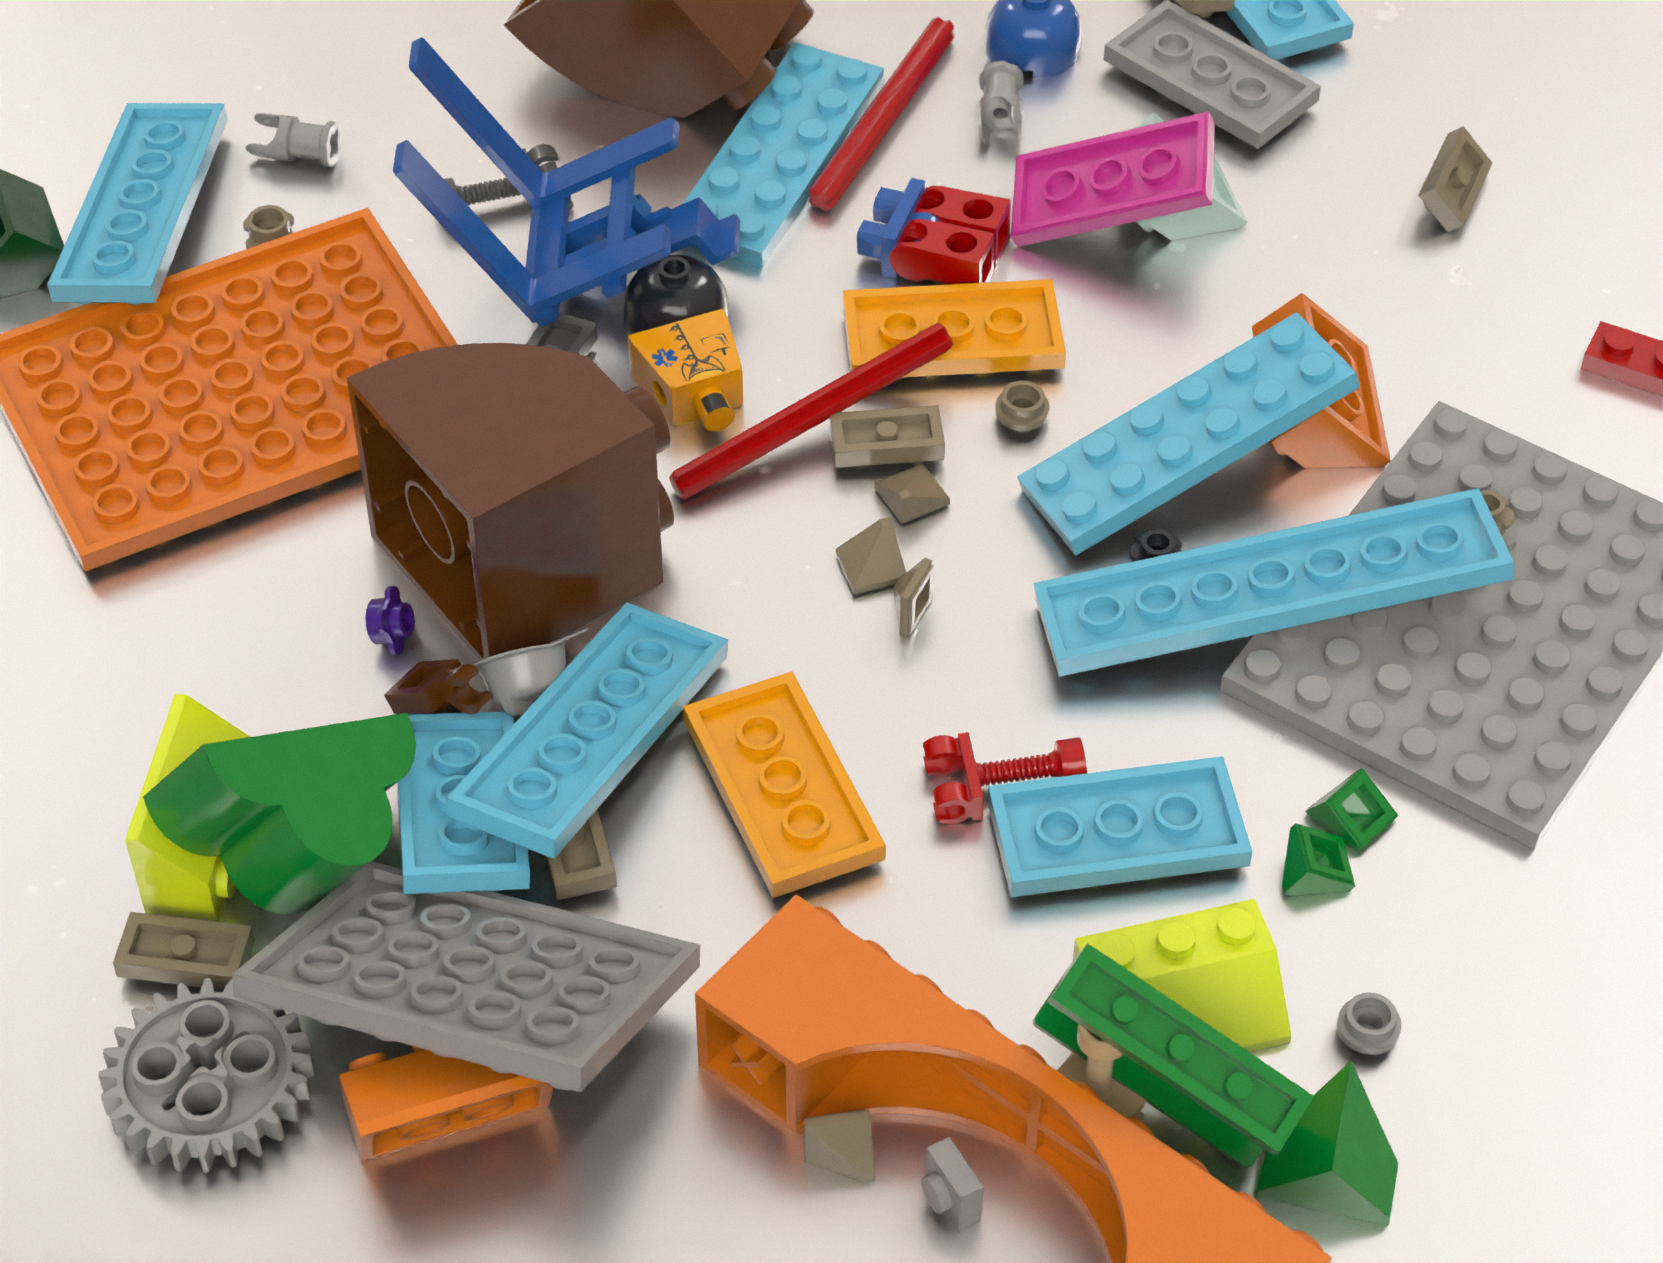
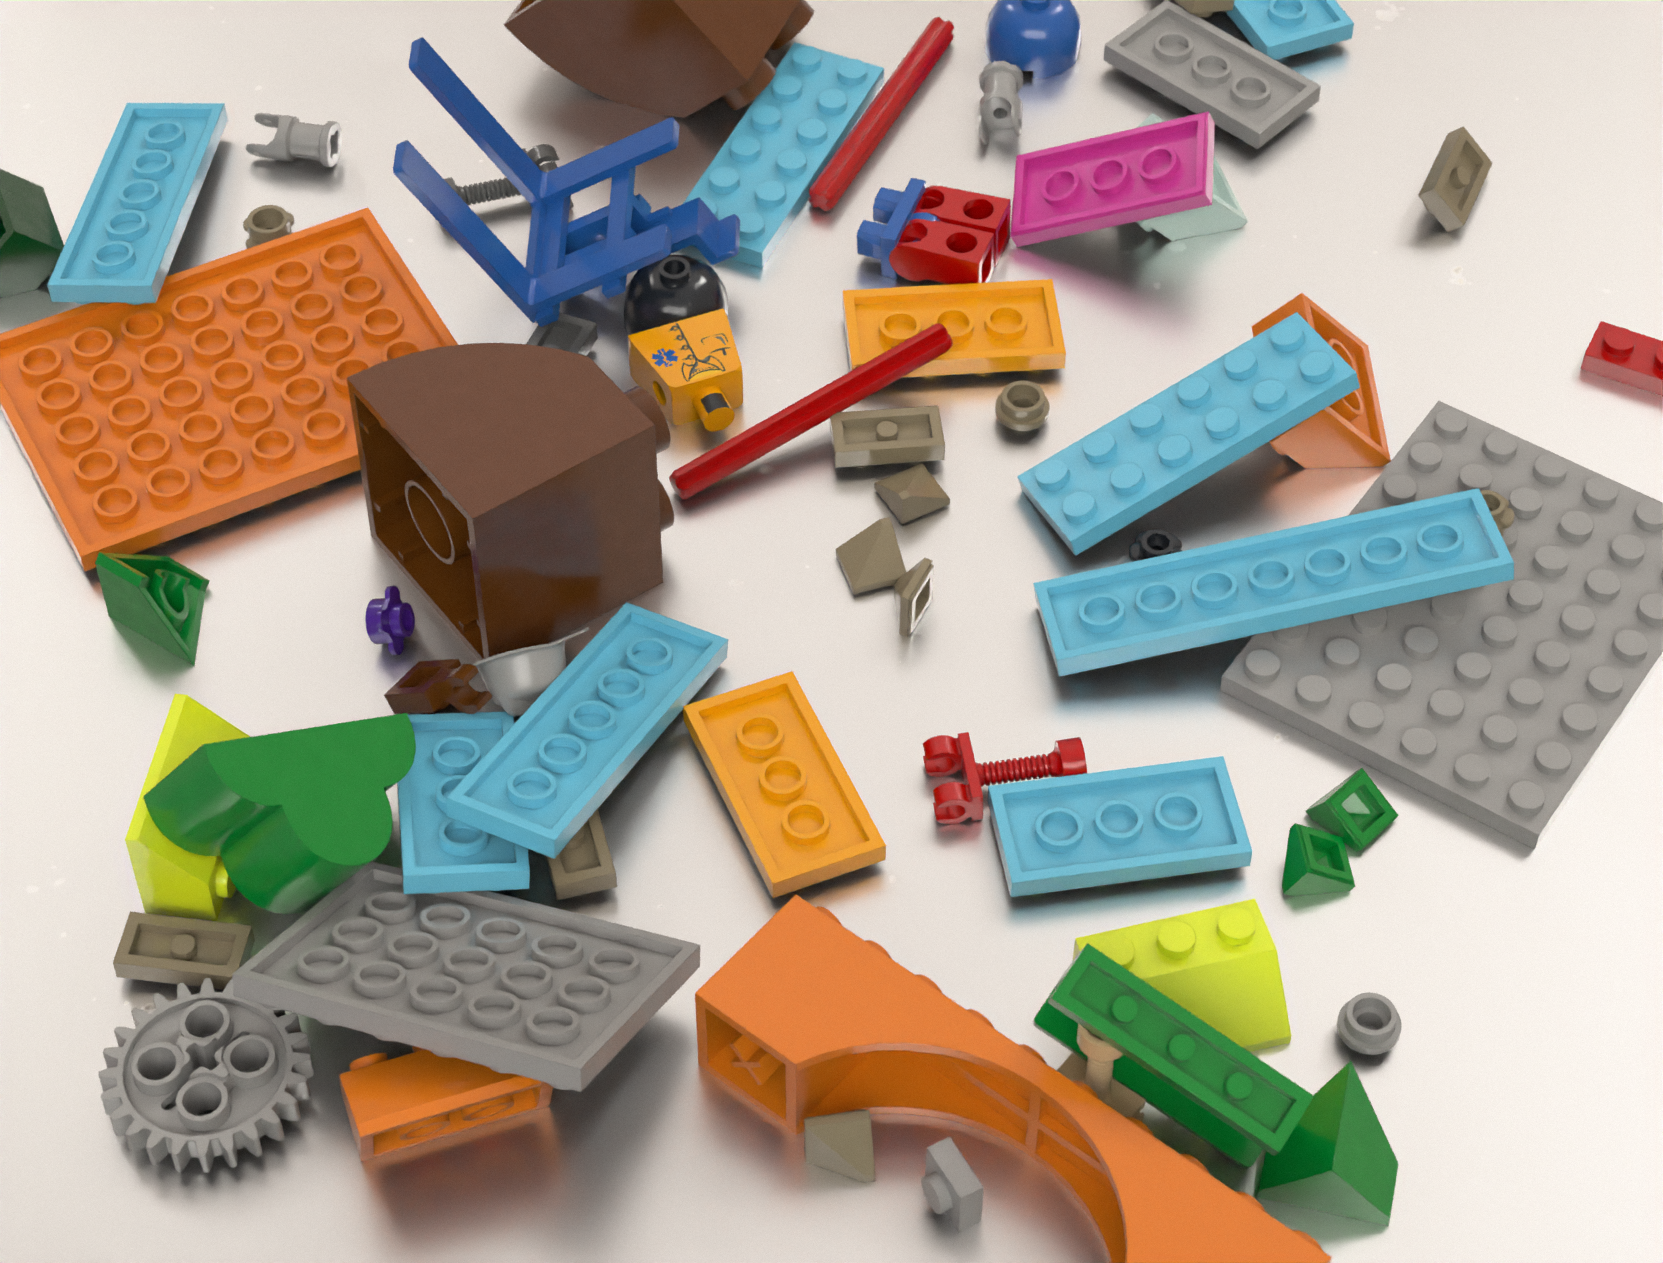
(154, 599): none -> green slope

